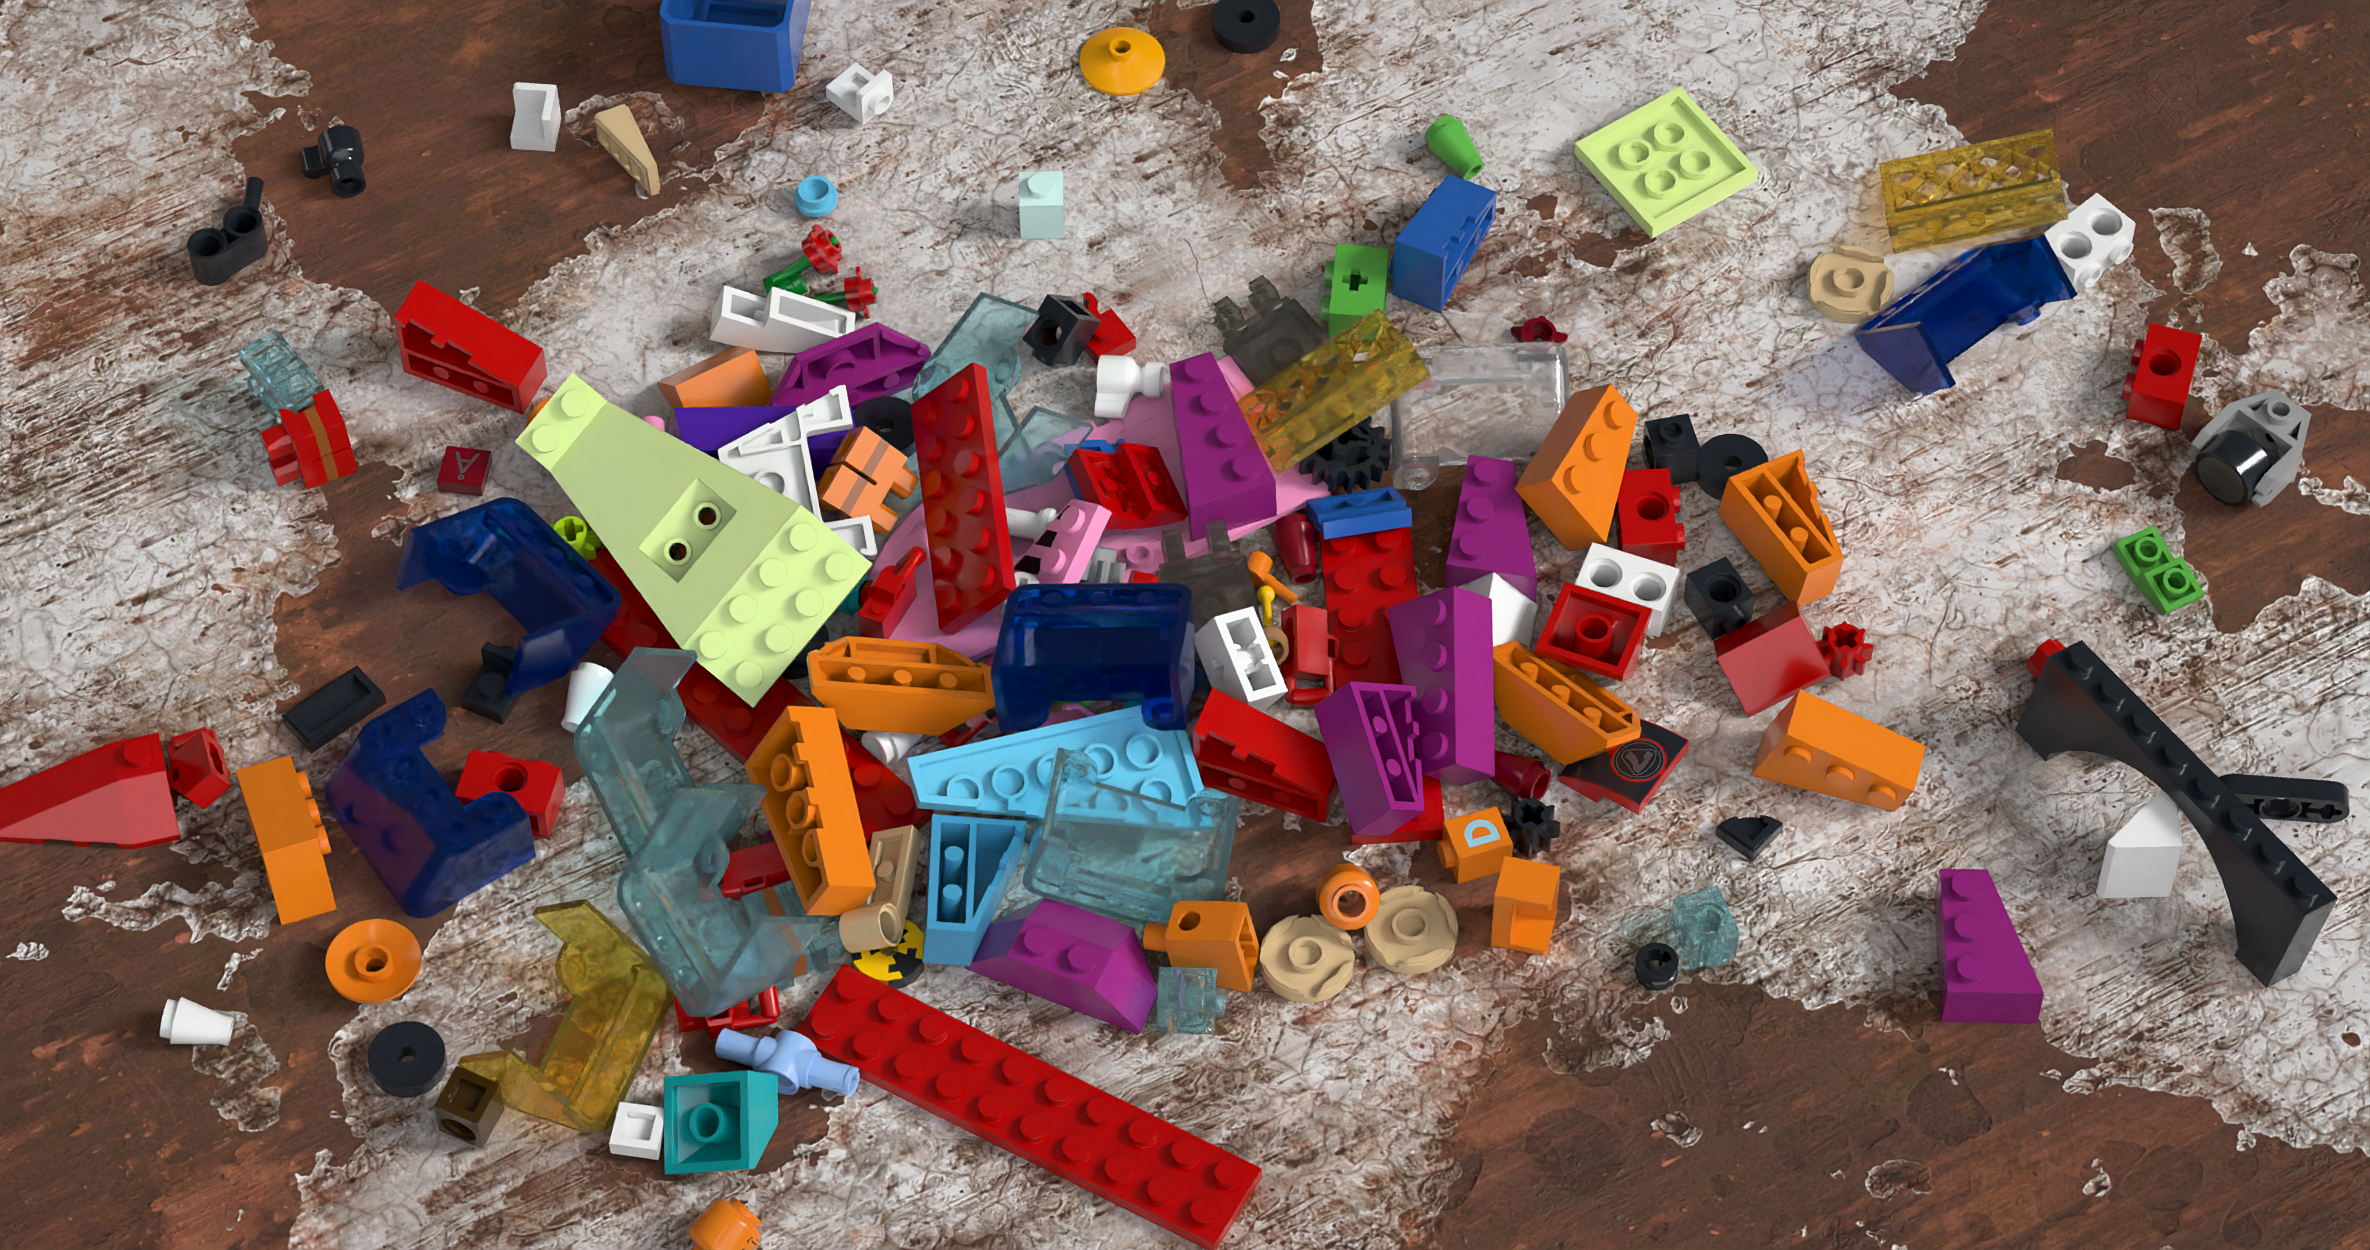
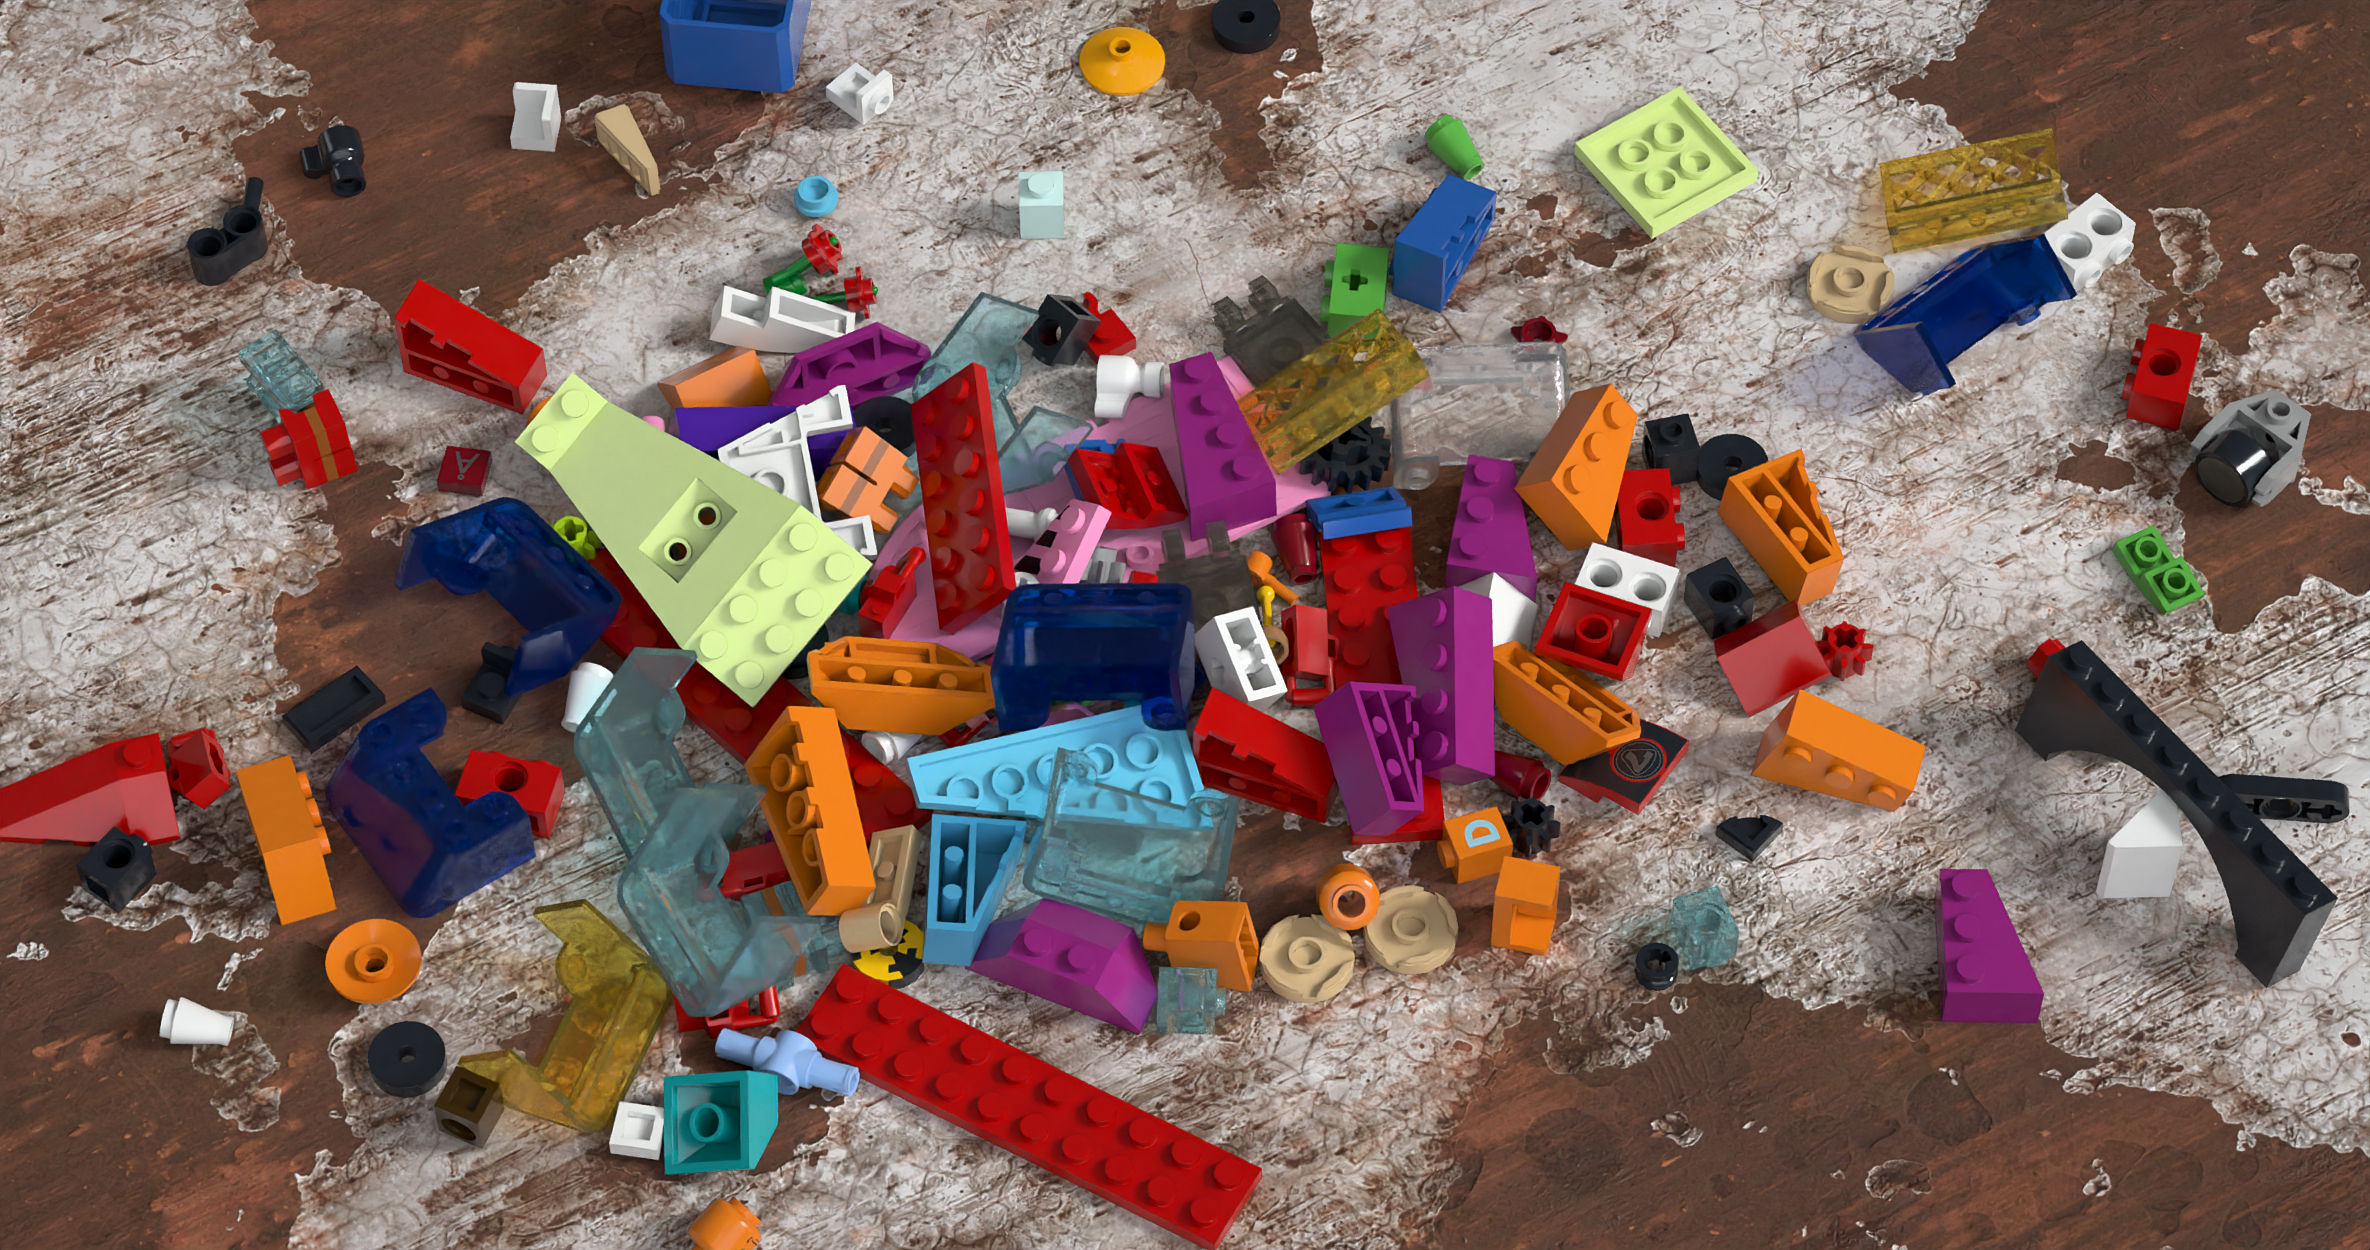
(117, 885): none -> black brick

